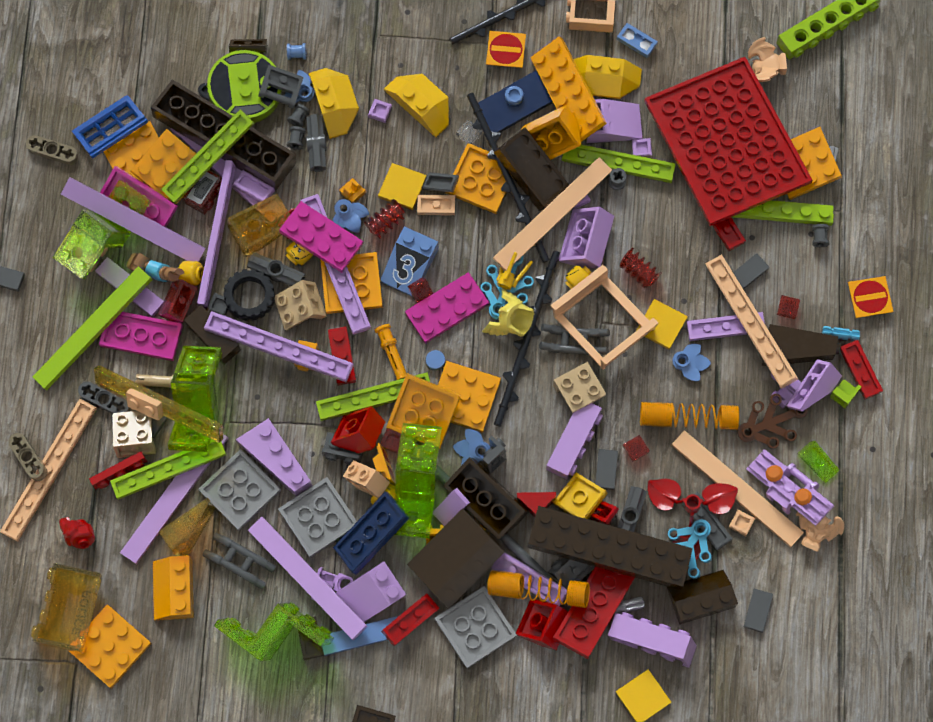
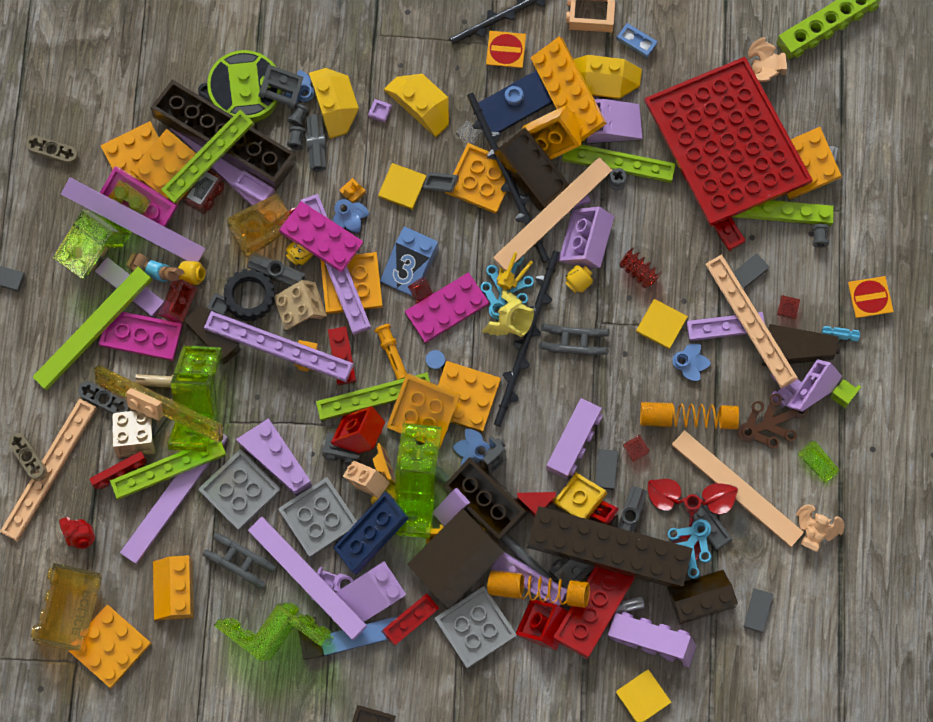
(109, 126): blue piece -> none
(185, 531): clear yellow slope -> none
(216, 234): lavender tile -> none
(256, 45): dark brown plate -> none
(296, 51): medium blue bush -> none
(385, 218): clear red piece -> none
(391, 440): clear red plate -> none
(436, 205): light nougat plate -> none
(579, 387): tan bracket -> none
(580, 291): light nougat piece -> none
(642, 147): lavender tile -> none
(741, 523): light nougat tile -> none
(787, 493): lavender piece -> none
(861, 369): red plate -> none

